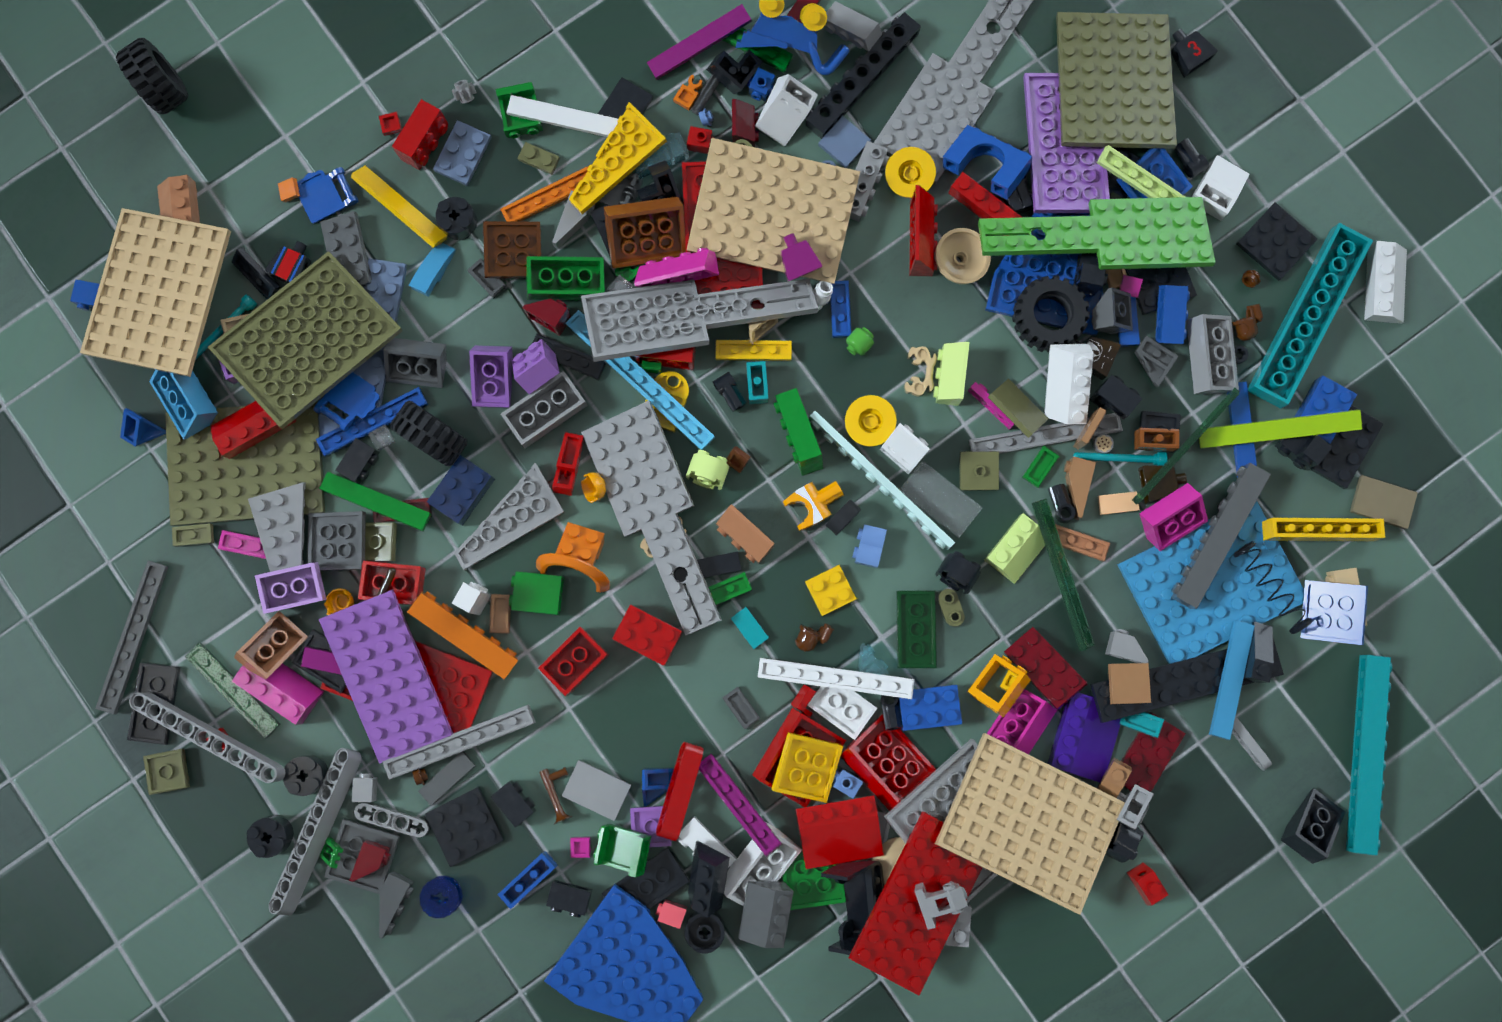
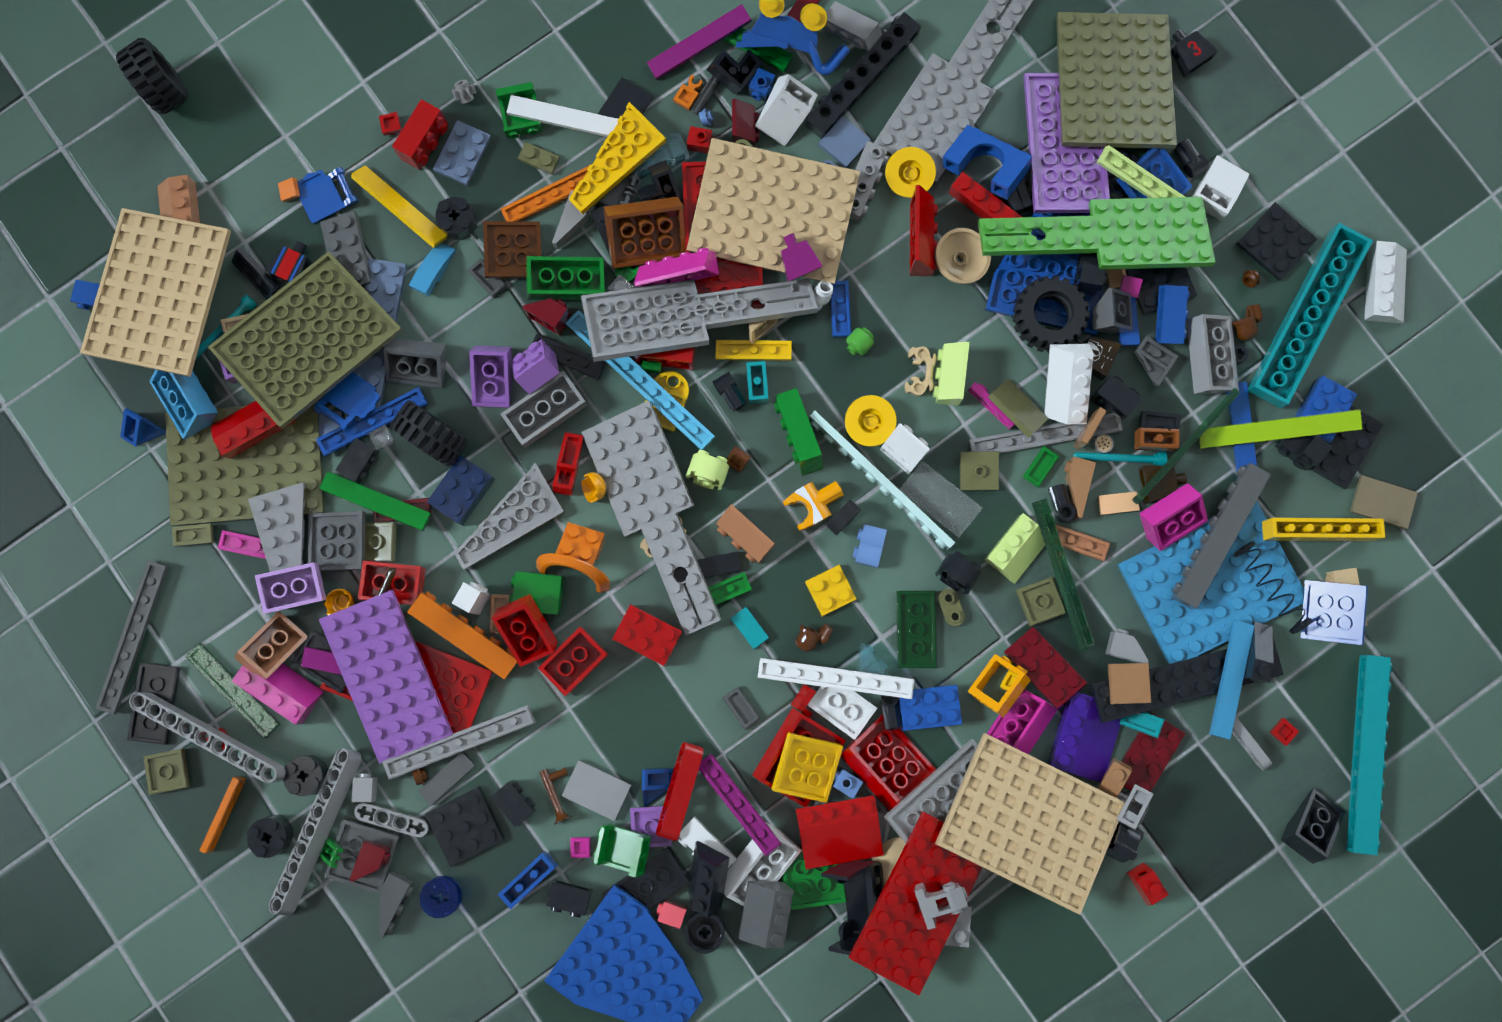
(222, 814): none -> orange tile
(525, 630): none -> red brick
(1040, 601): none -> olive plate
(1284, 731): none -> red plate

